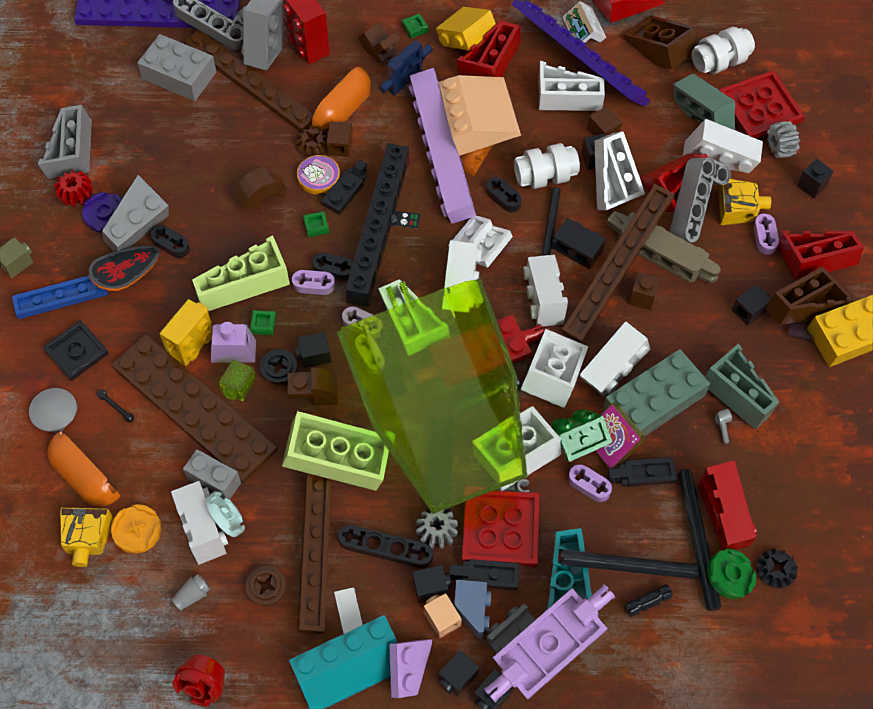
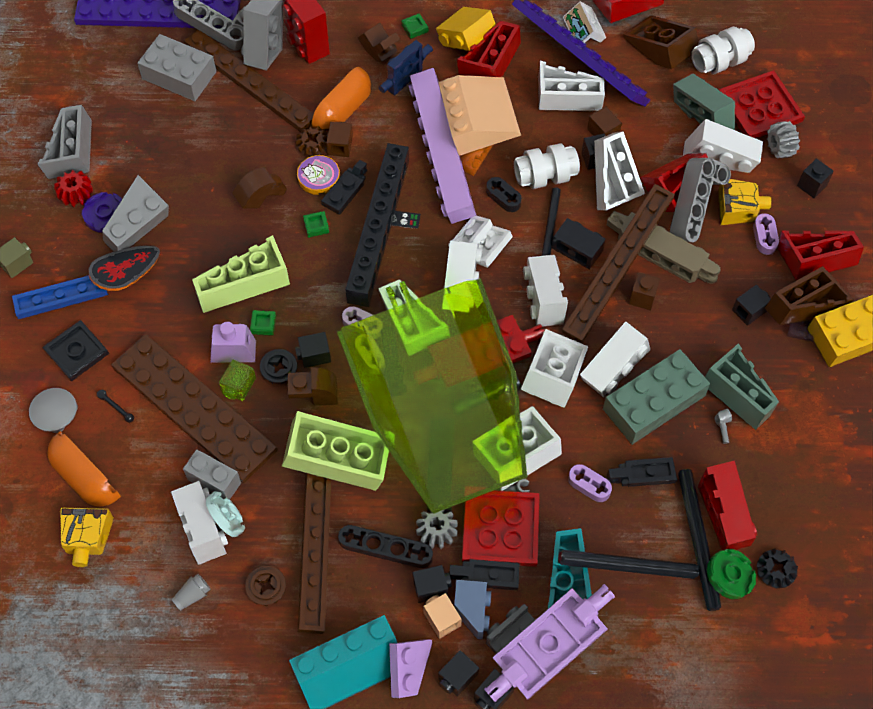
(136, 529): light orange tile -> none
(171, 238): black beam -> none
(187, 332): yellow brick -> none
(200, 679): red cone -> none
(313, 282): lavender beam -> none
(333, 265): black beam -> none
(348, 609): white sticker -> none
(581, 433): bracket -> none
(624, 434): tile -> none
(648, 600): black axle -> none

